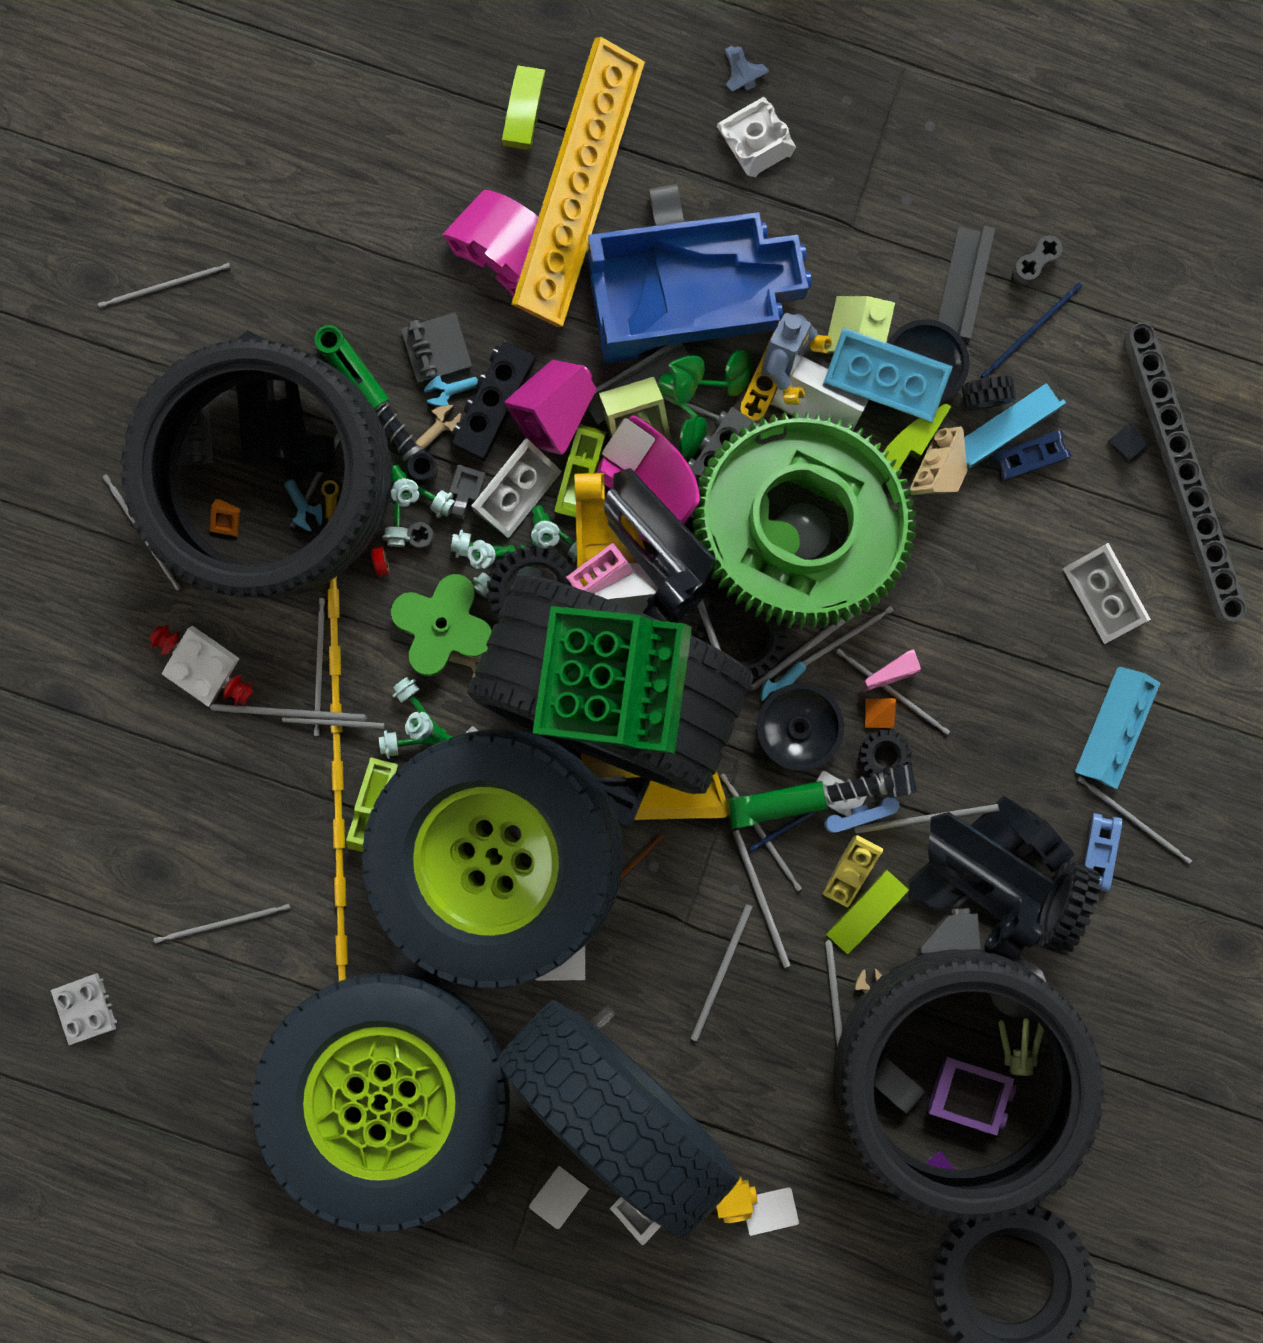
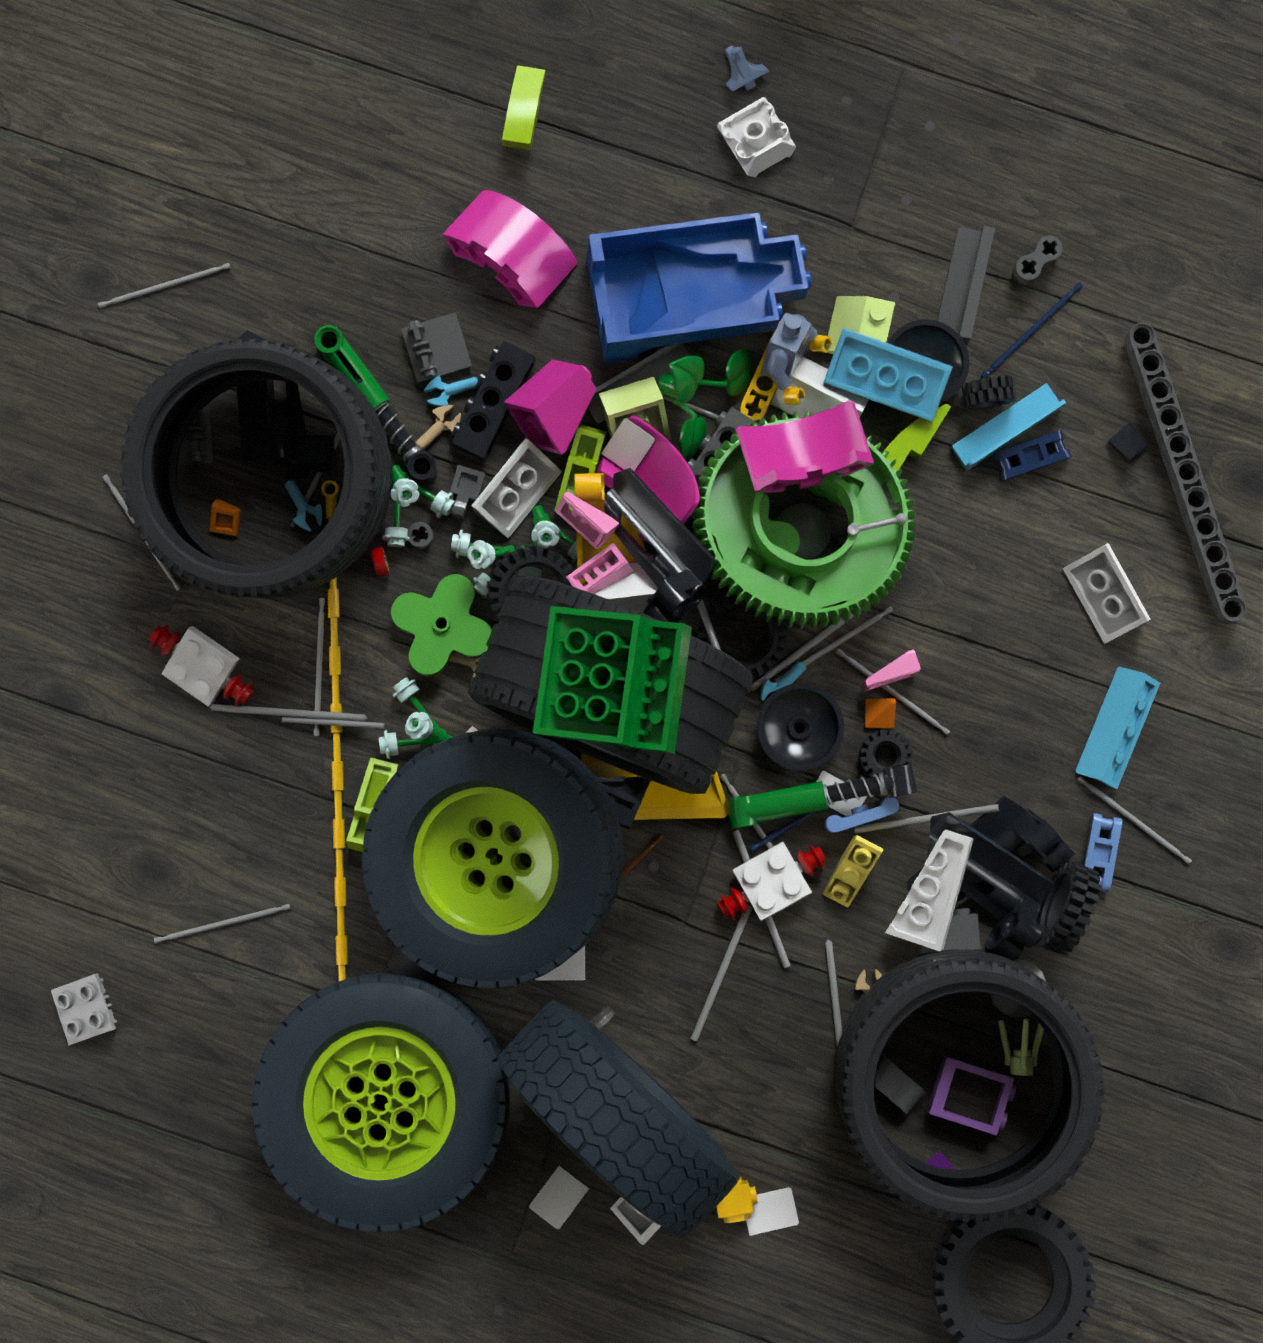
(578, 182): yellow plate -> none
(587, 520): none -> bright pink slope
(666, 205): dark grey axle -> none
(772, 881): none -> white plate
(805, 449): none -> dark pink panel
(854, 529): none -> light grey hinge
(867, 911): lime slope -> none
(933, 896): none -> white wing
(943, 464): tan slope -> none

